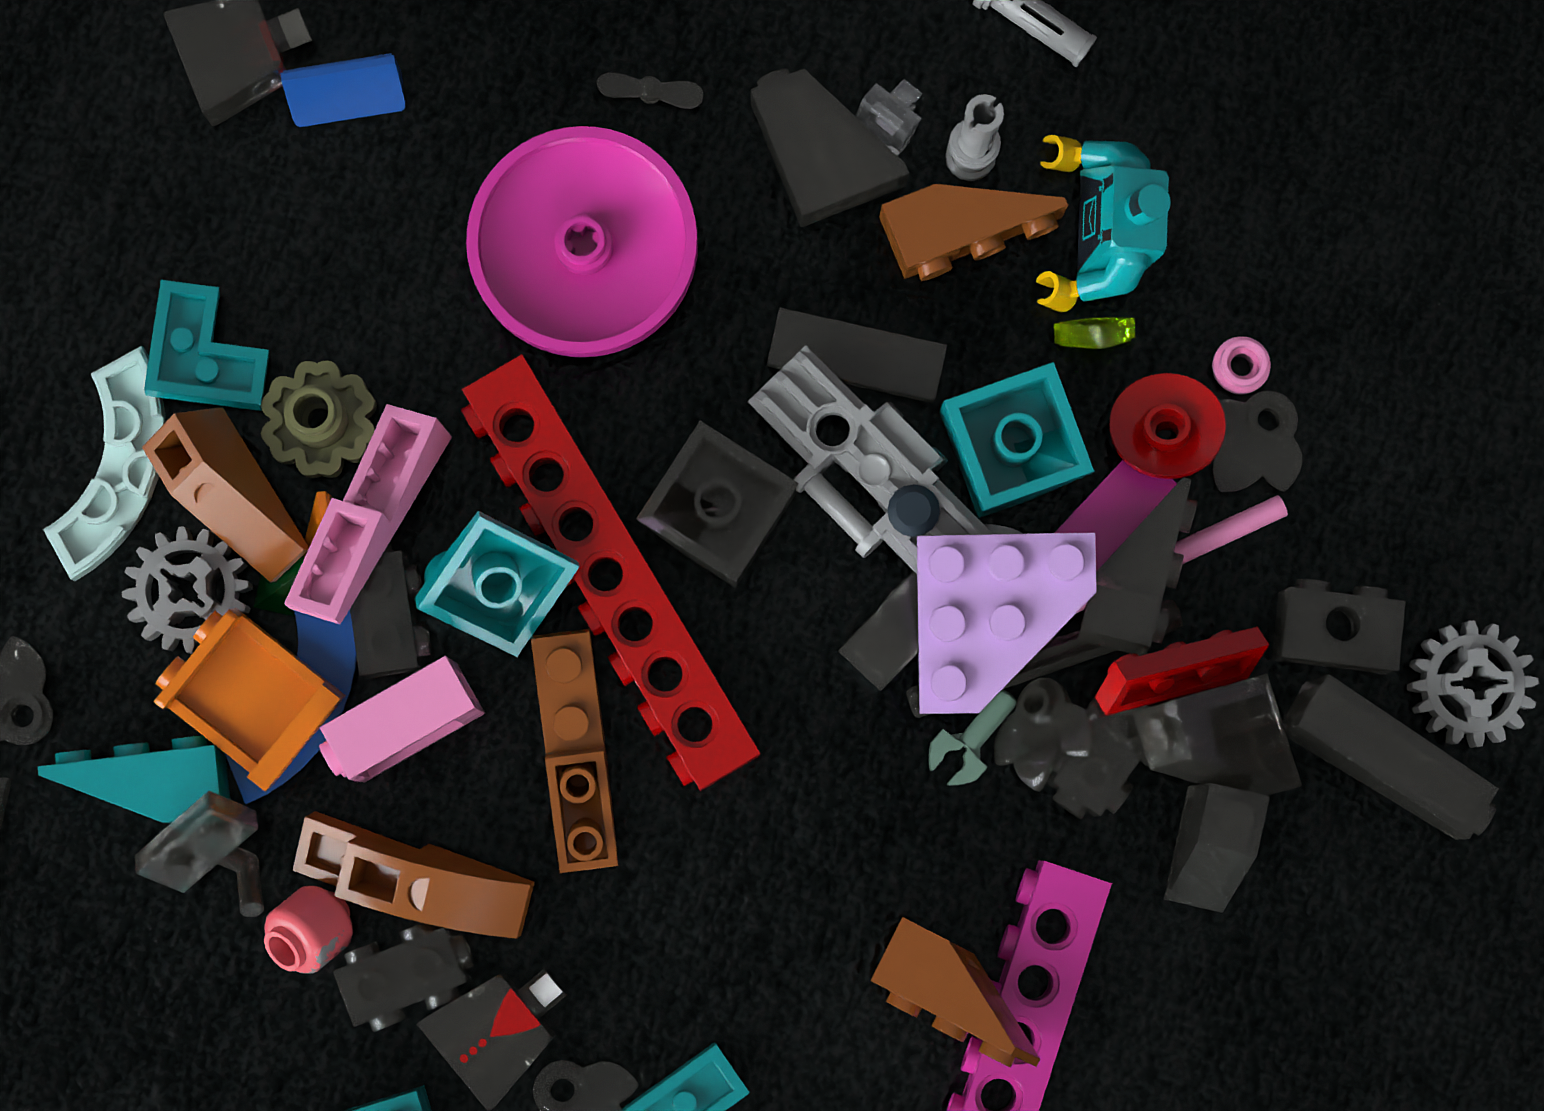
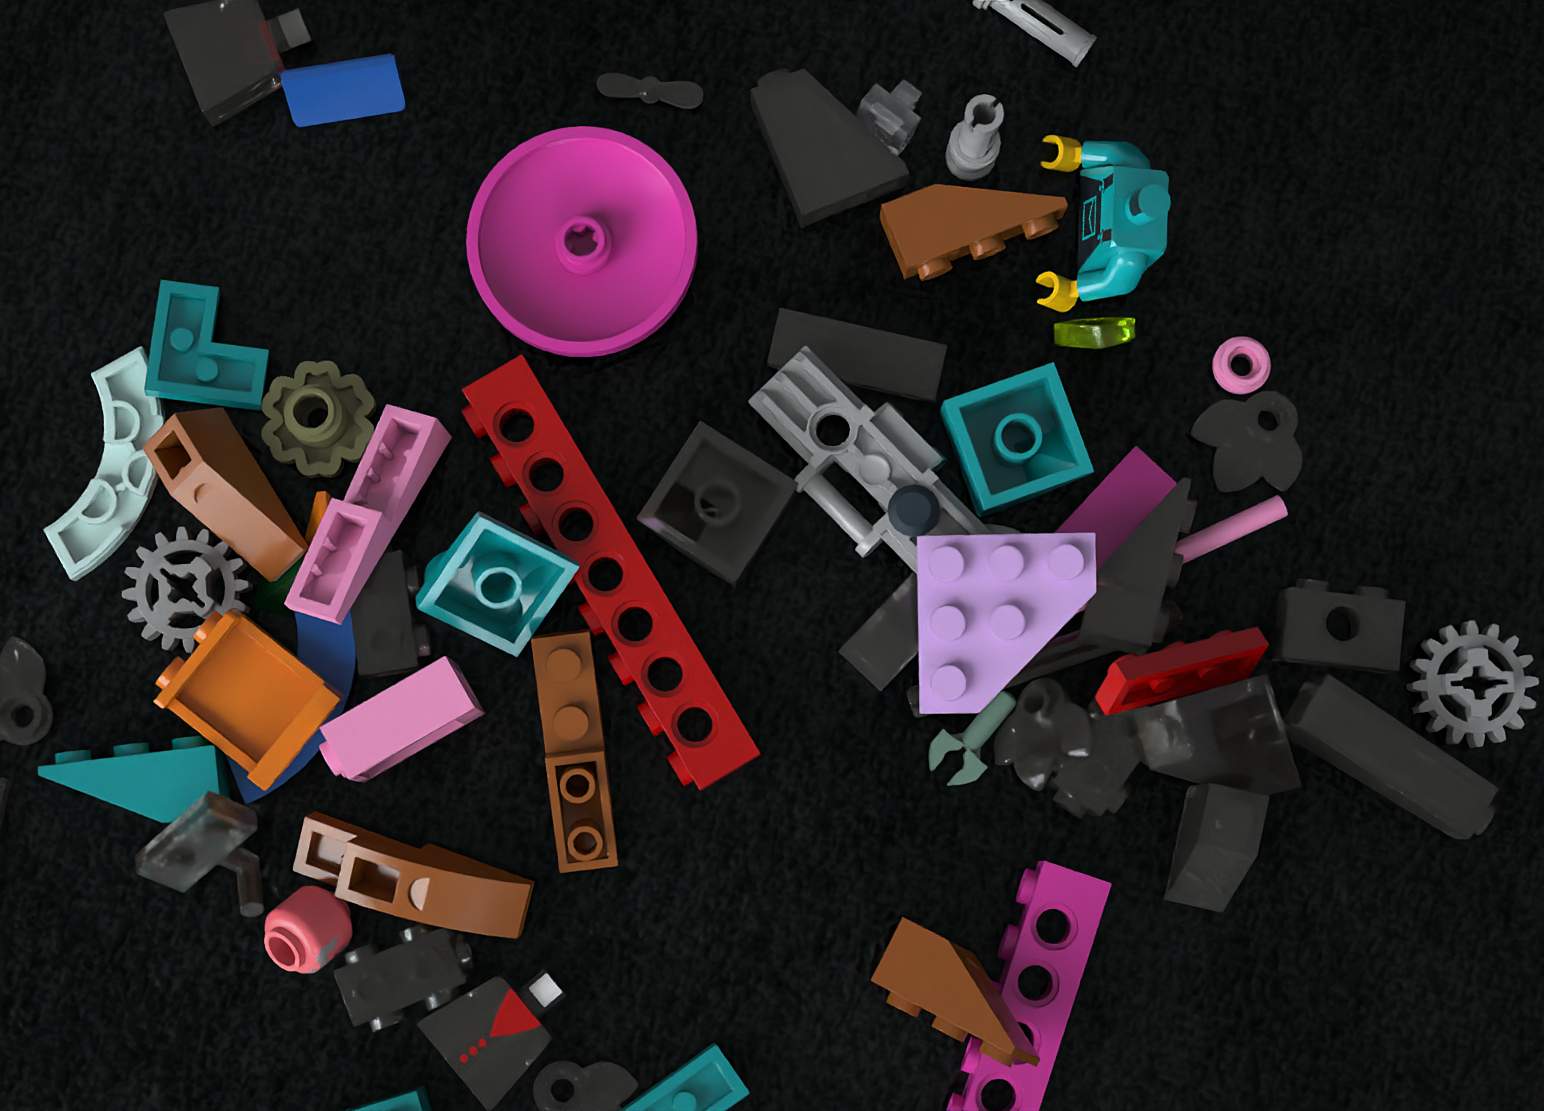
(1171, 404): red dish -> none

